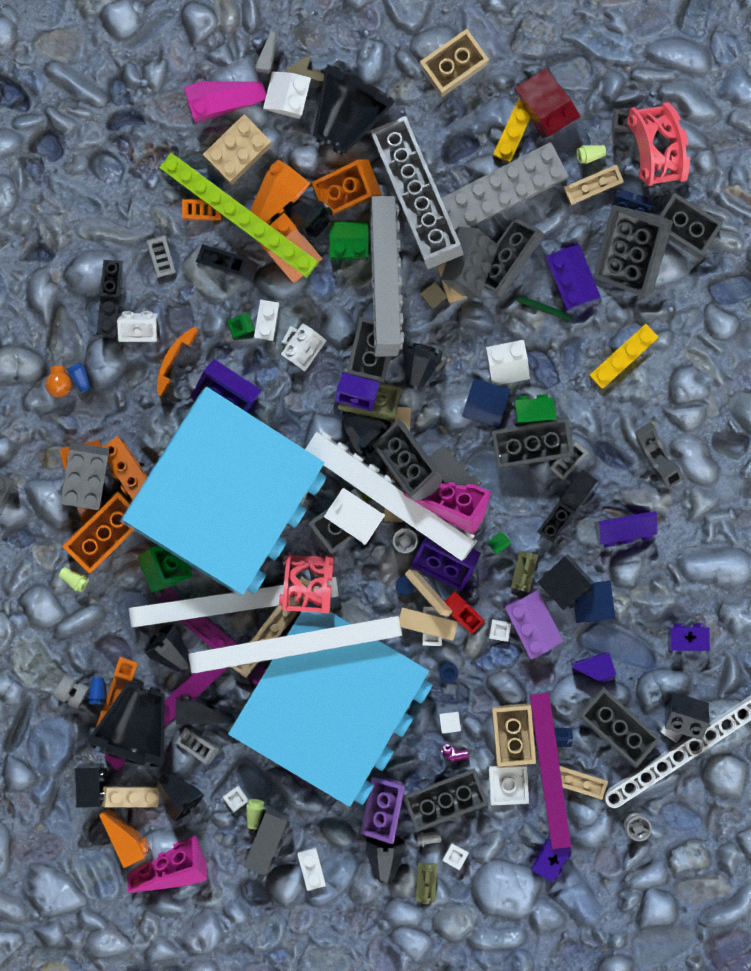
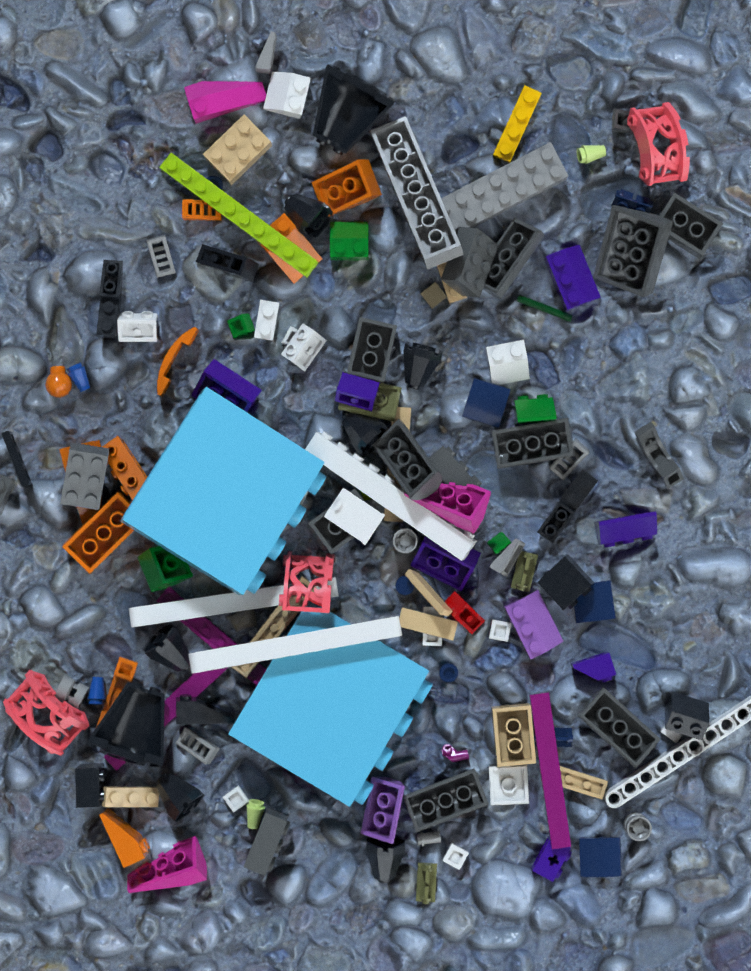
(16, 458): none -> black tile
(41, 734): none -> coral fence
(74, 579): yellowish green cone -> none
(277, 190): orange wedge -> none
(302, 68): dark tan slope -> none
(311, 869): white plate -> none
(386, 276): light grey brick -> none
(450, 722): white tile -> none
(454, 63): tan brick -> none
(507, 559): none -> light grey slope
(546, 103): dark red slope -> none
(593, 185): tan plate -> none
(600, 857): none -> dark blue slope
(623, 356): yellow plate -> none
(699, 642): dark purple brick -> none

